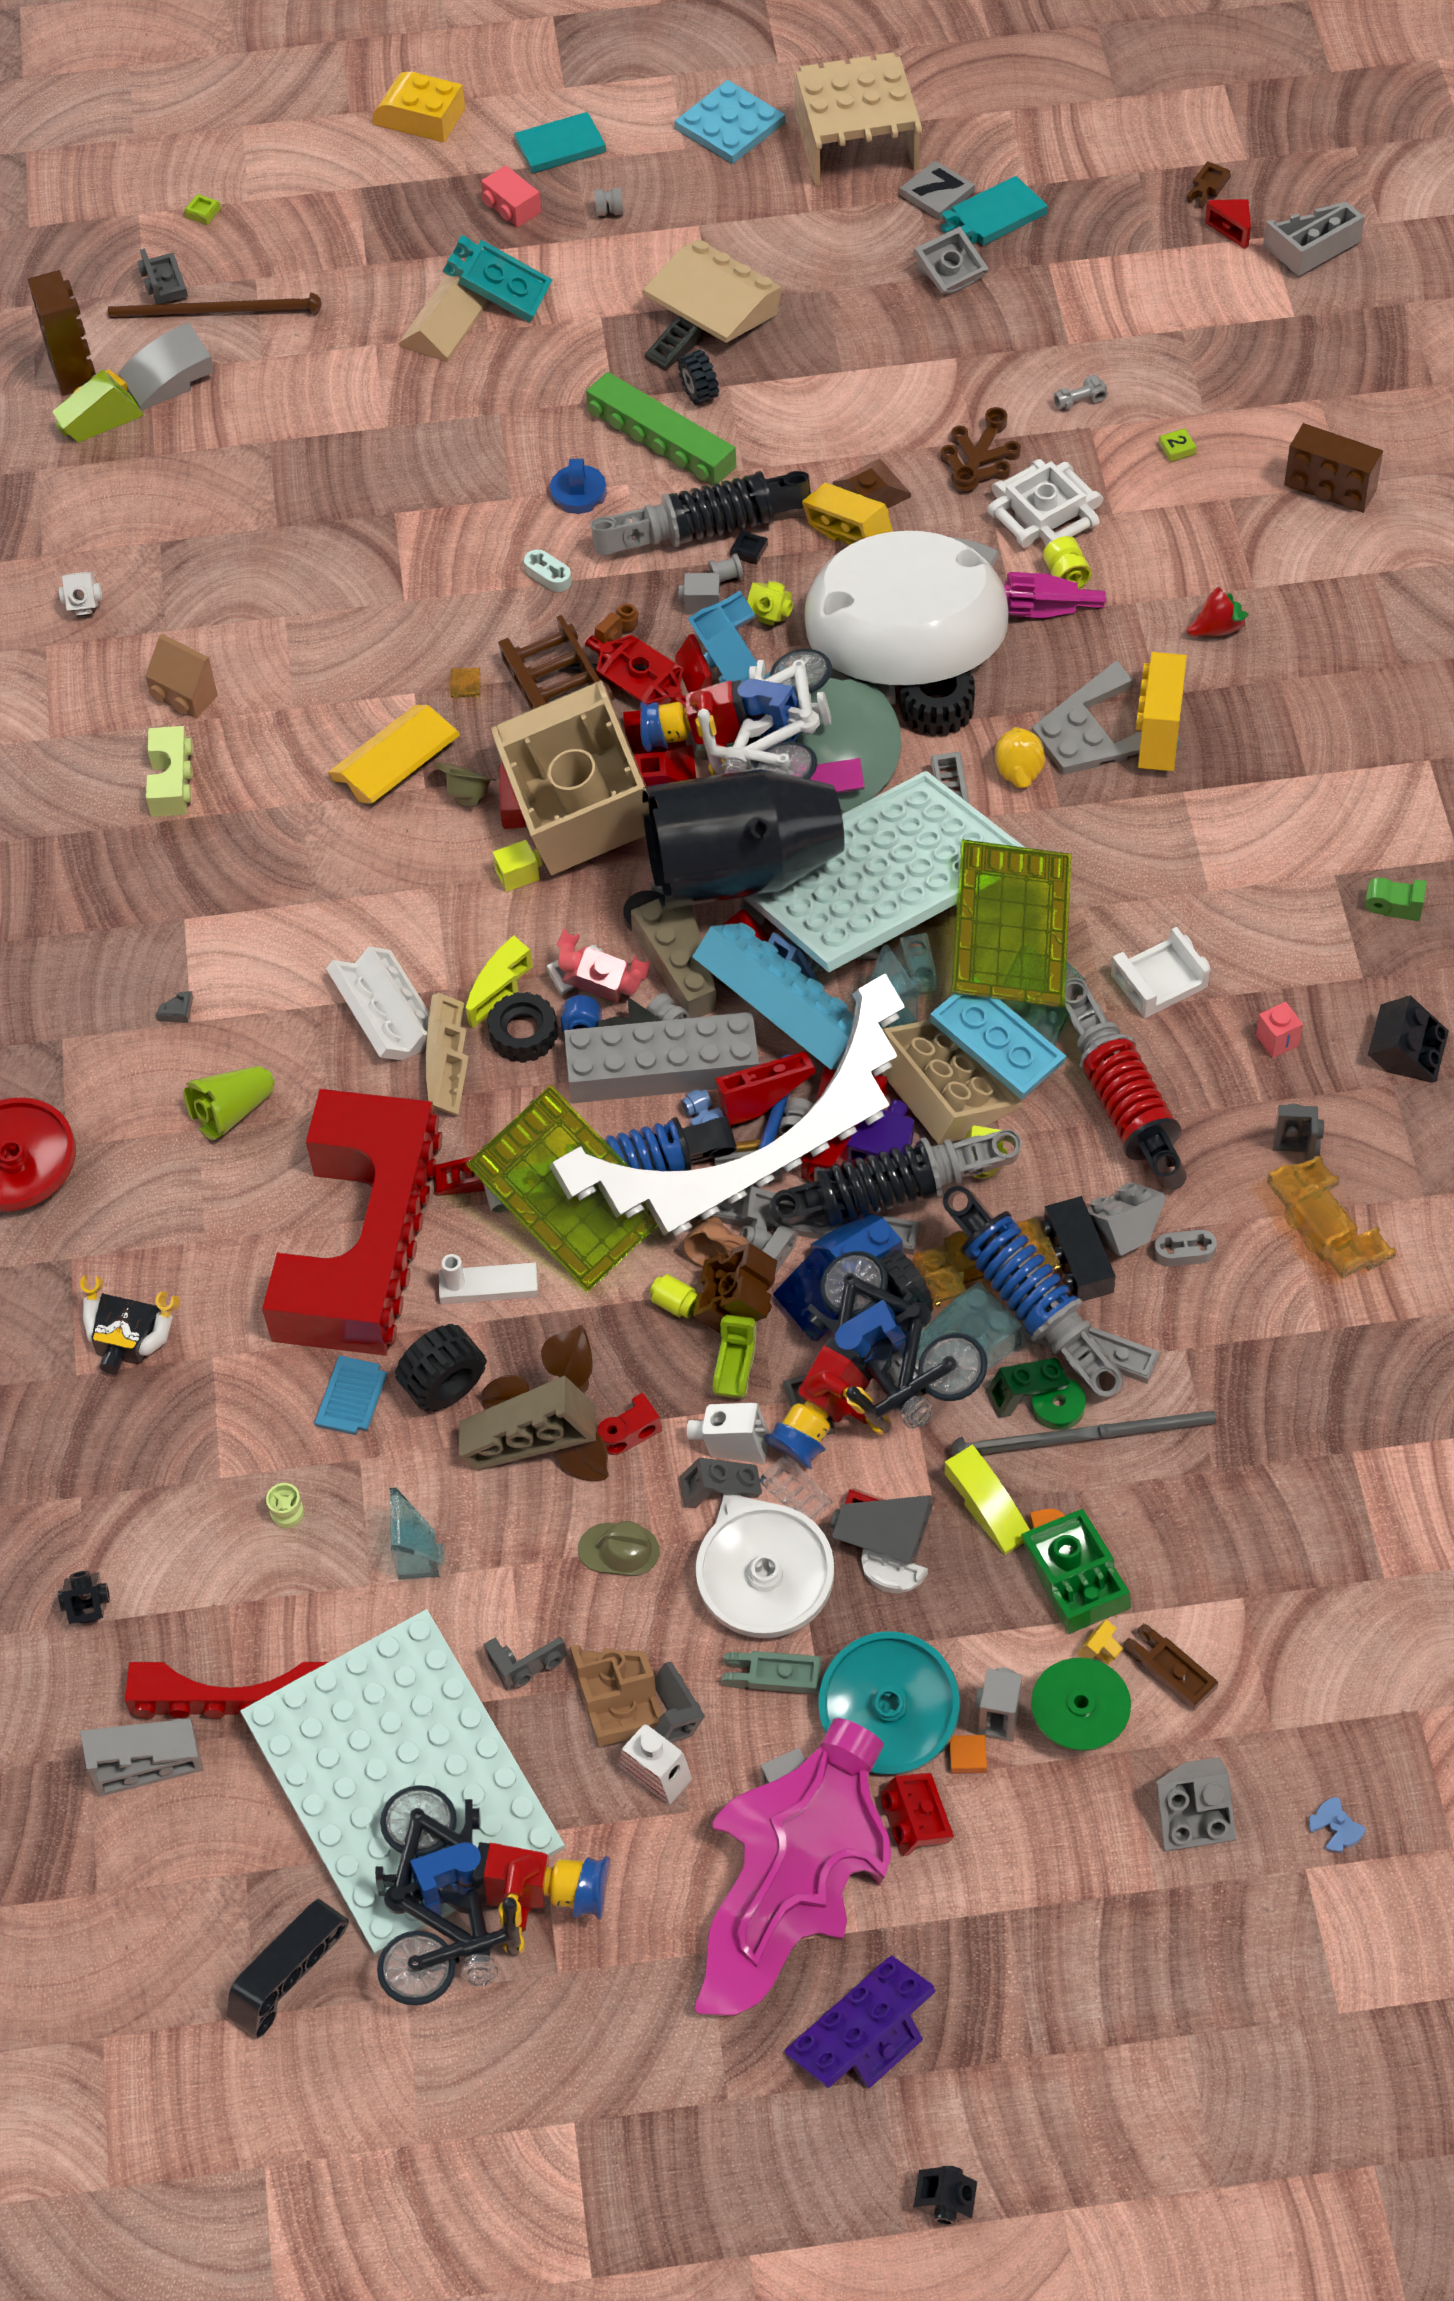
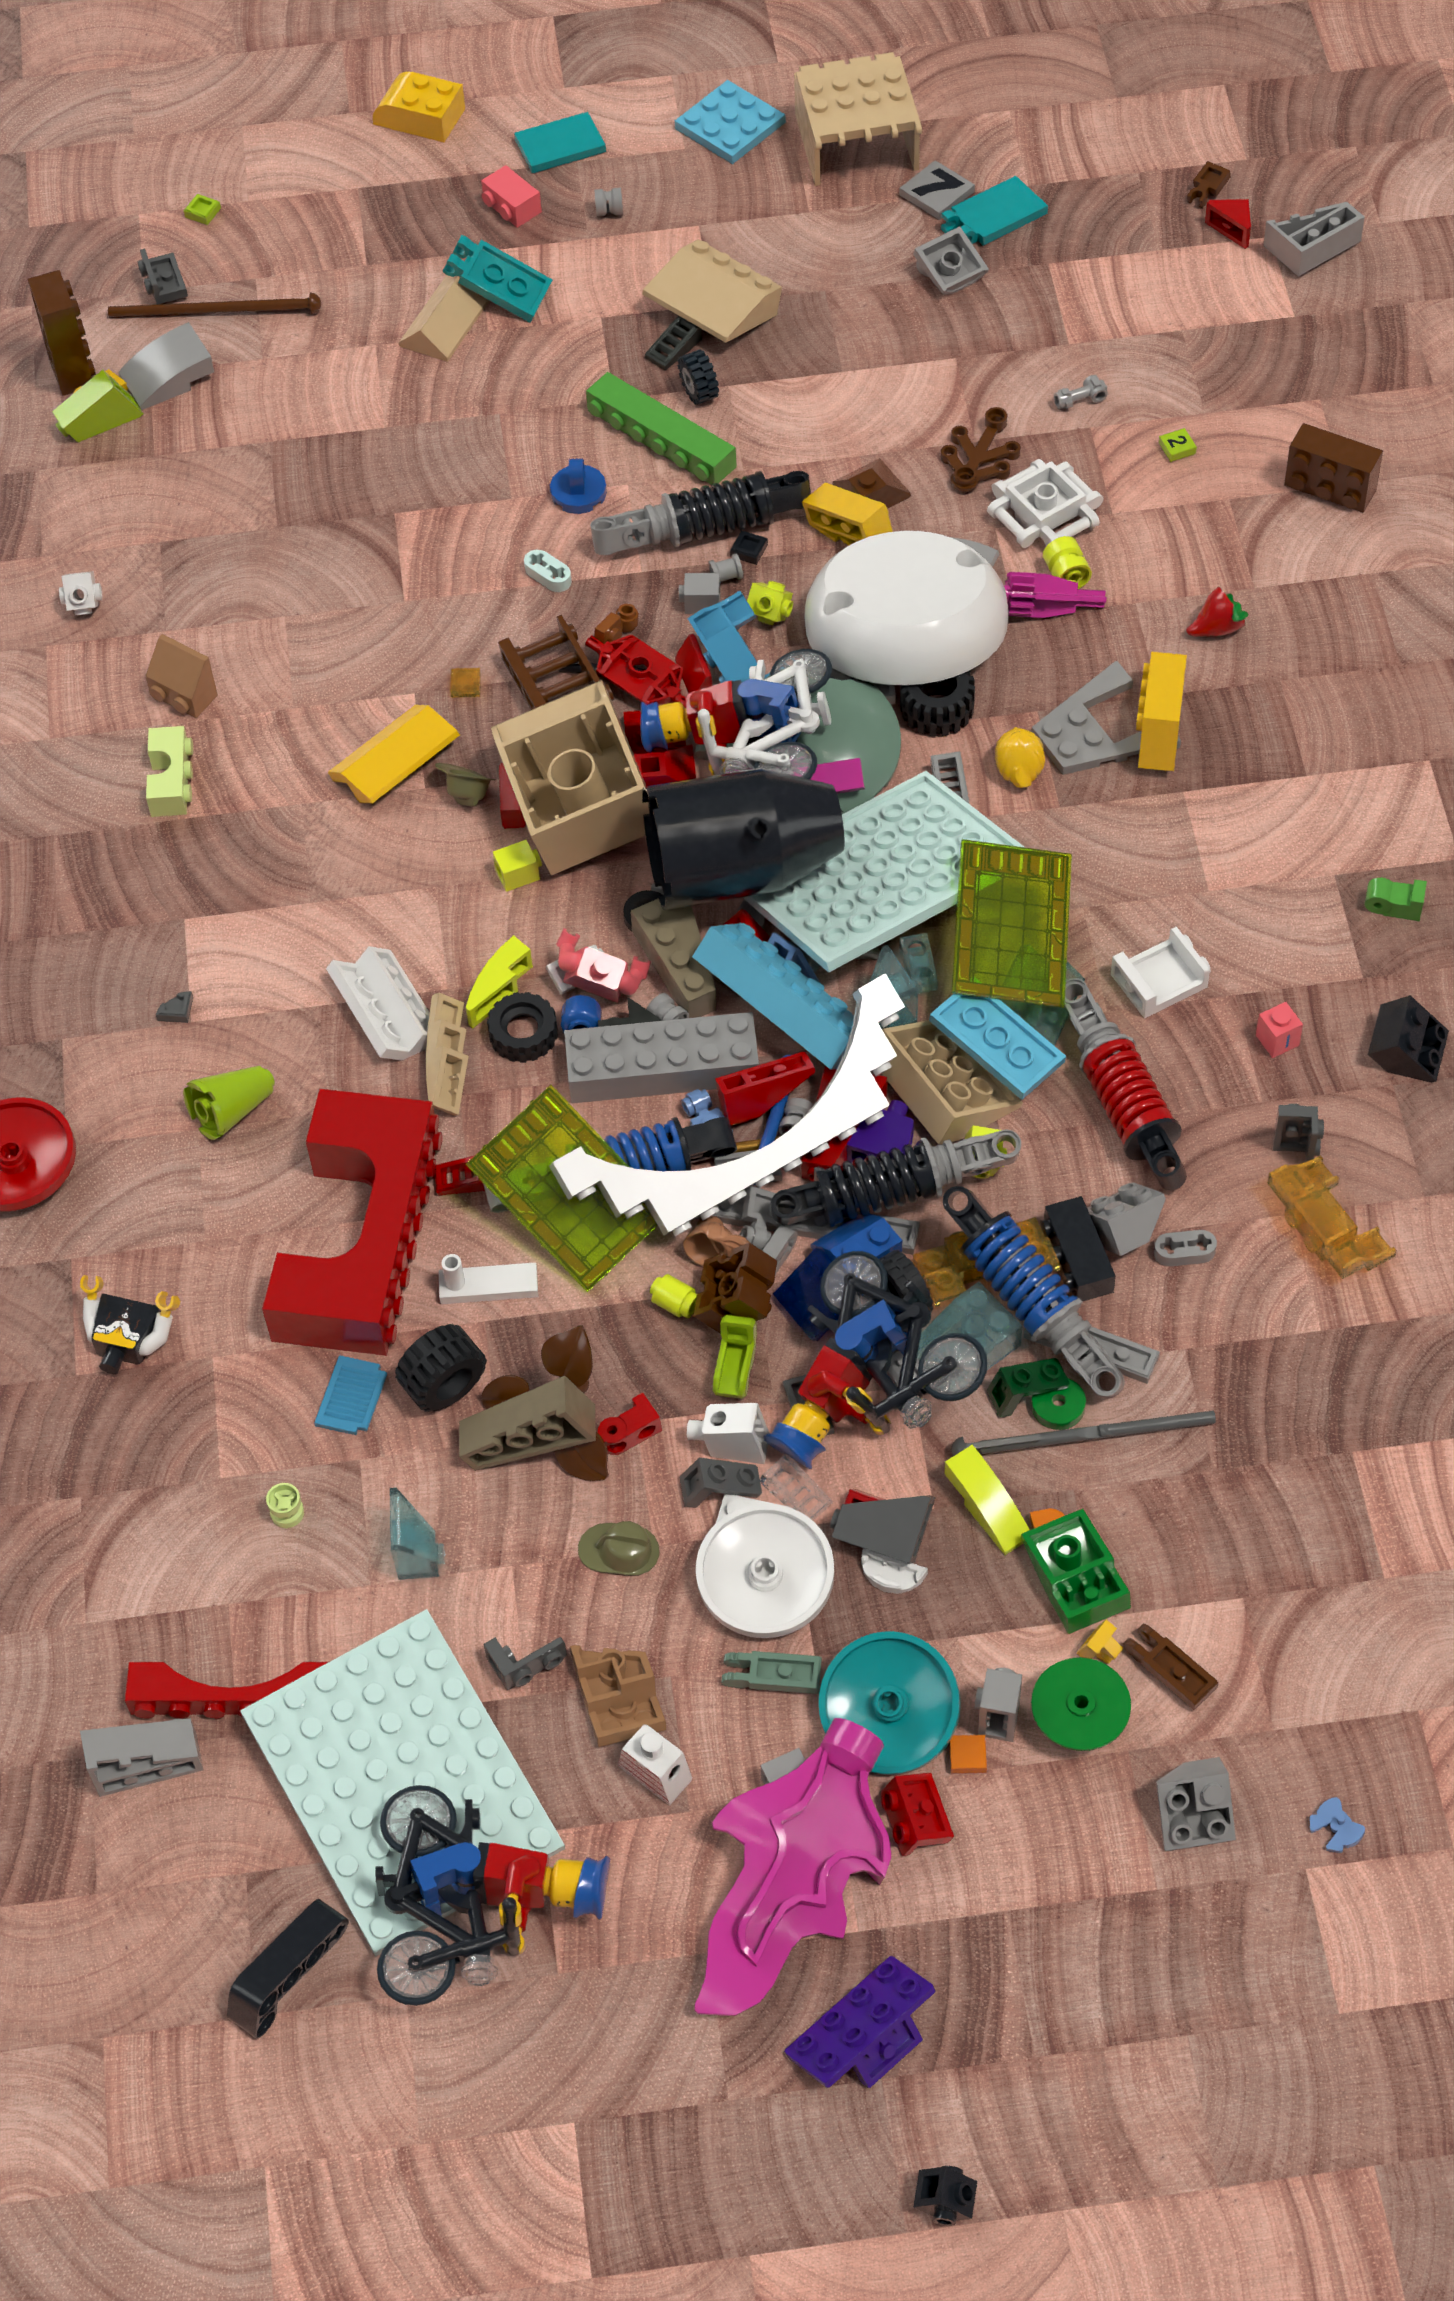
(80, 1607): black brick -> none
(683, 1711): dark grey bracket -> none

